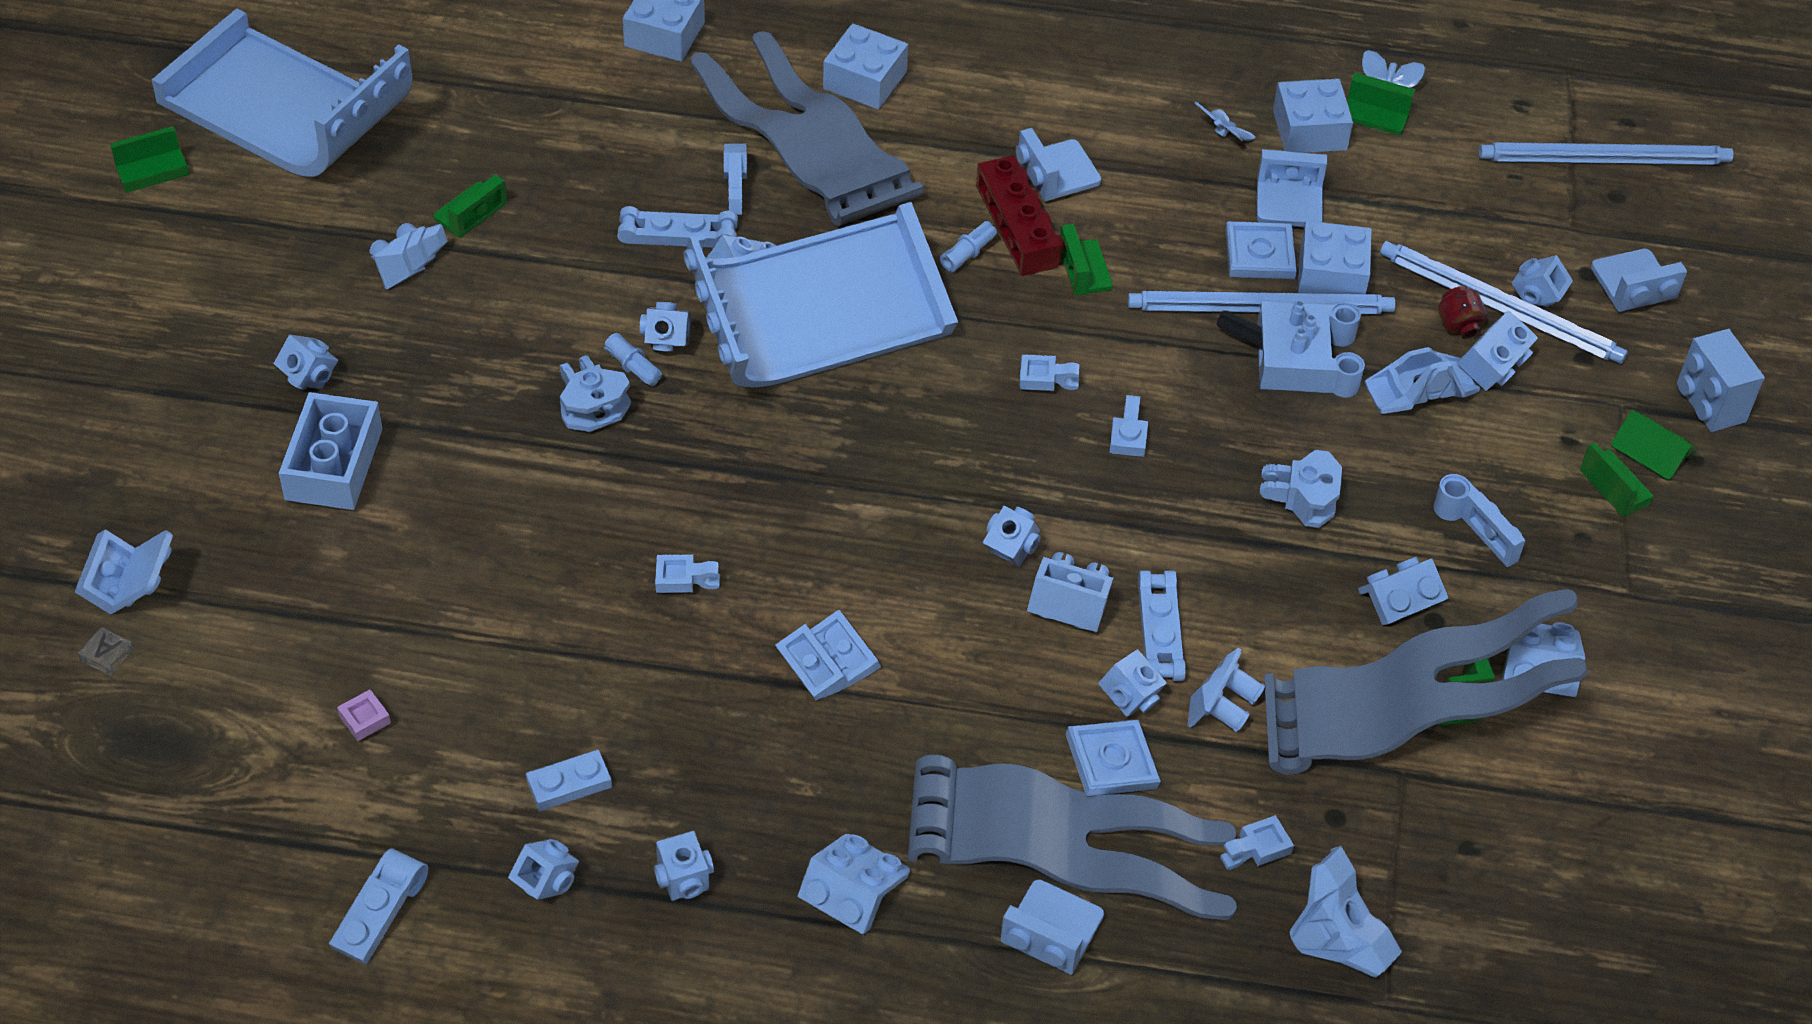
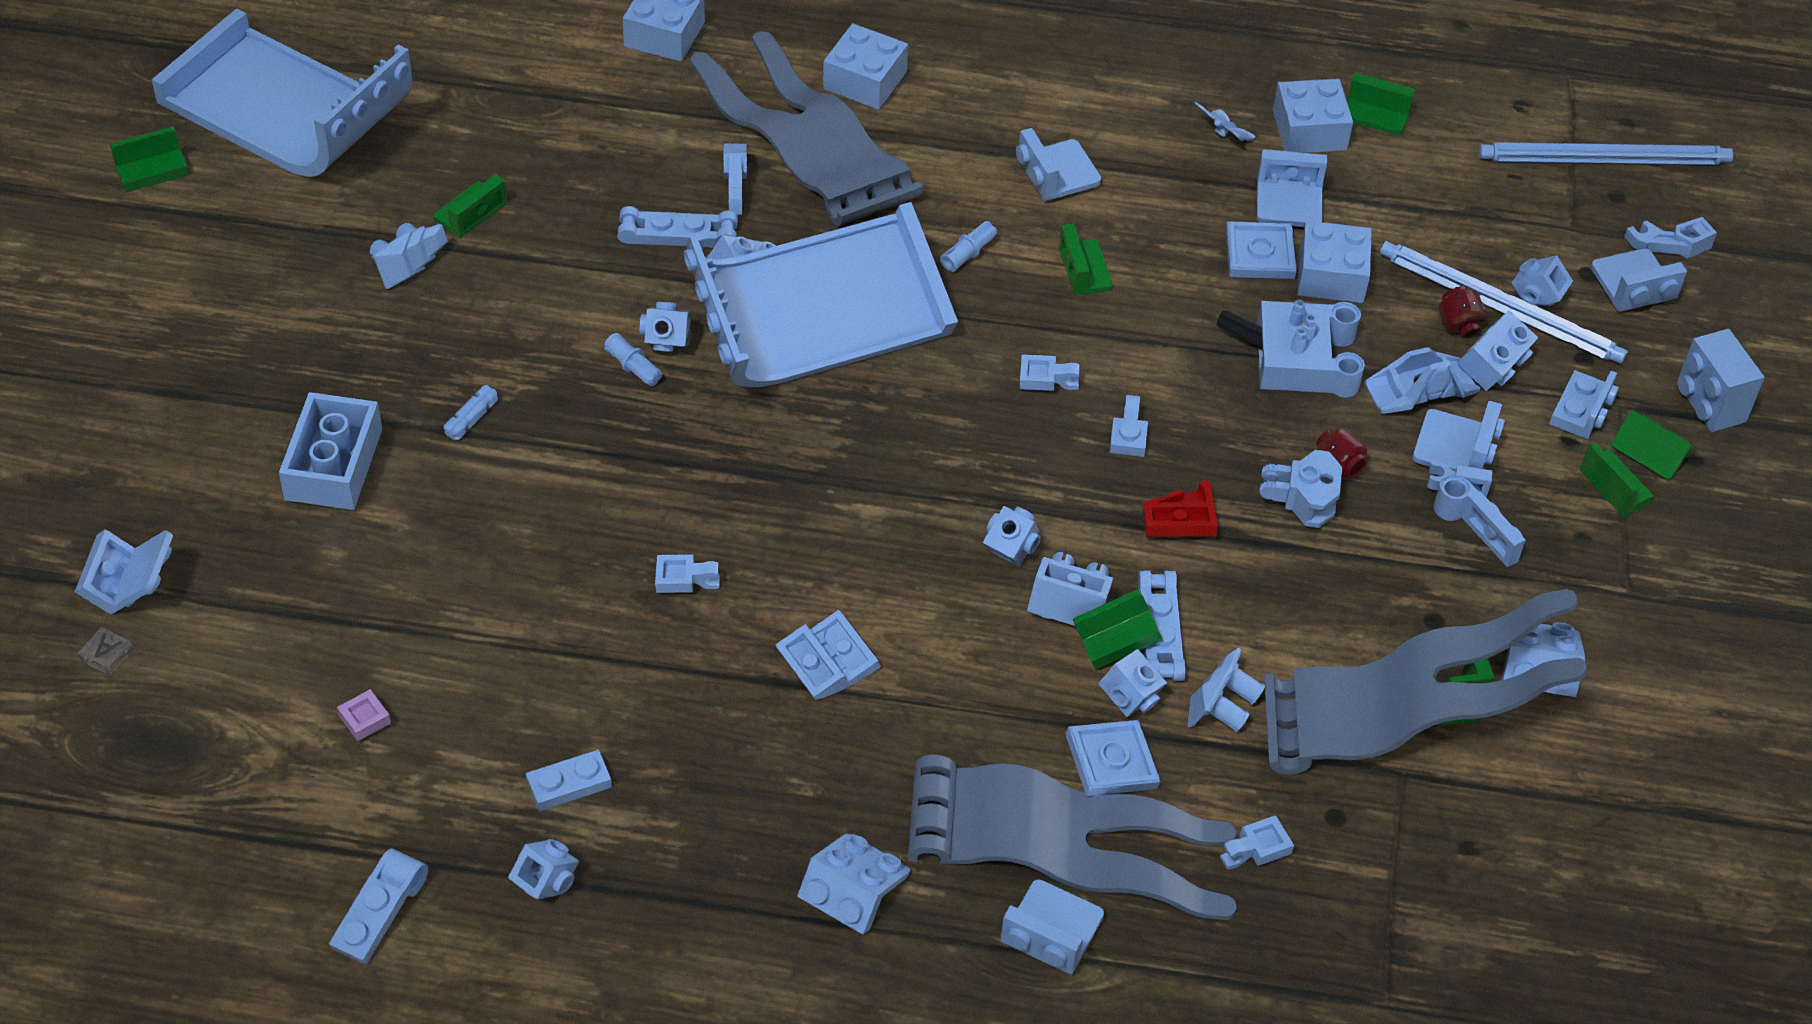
(306, 362): light blue brick -> none
(470, 412): none -> light blue axle
(590, 394): light blue hinge -> none
(682, 866): light blue brick -> none
(1018, 215): dark red brick -> none
(1117, 629): none -> green panel
(1181, 514): none -> red wing
(1249, 301): light blue piece -> none
(1339, 923): light blue piece -> none
(1346, 449): none -> dark red head
(1406, 75): light blue piece -> none
(1406, 590): light blue bracket -> none
(1459, 439): none -> light blue bracket
(1479, 478): none -> light blue plate
(1583, 403): none -> light blue bracket
(1687, 239): none -> light blue piece

